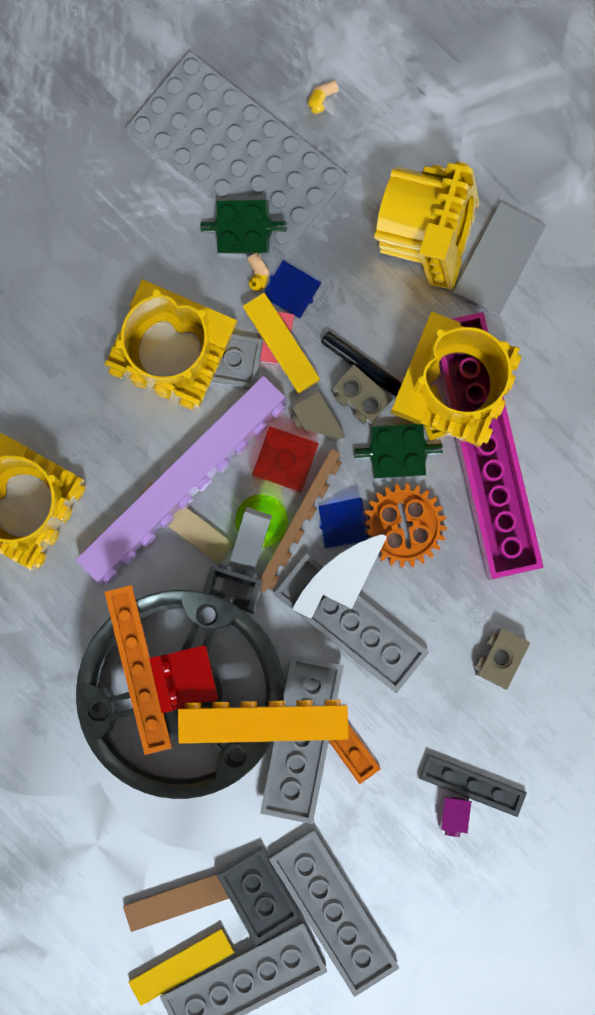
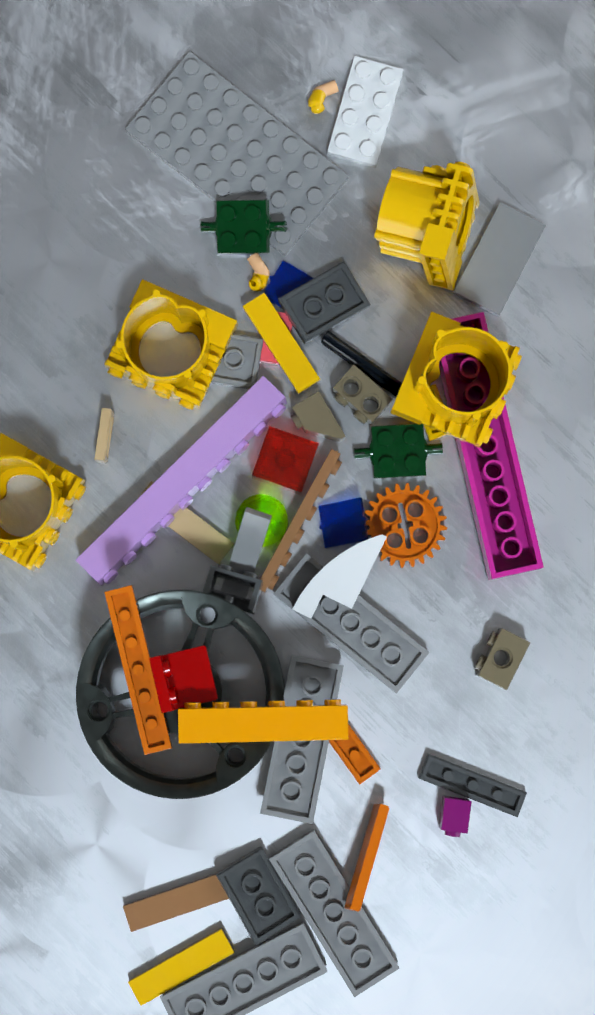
(104, 435): none -> tan tile
(324, 302): none -> dark grey tile
(365, 112): none -> white plate
(366, 857): none -> orange tile

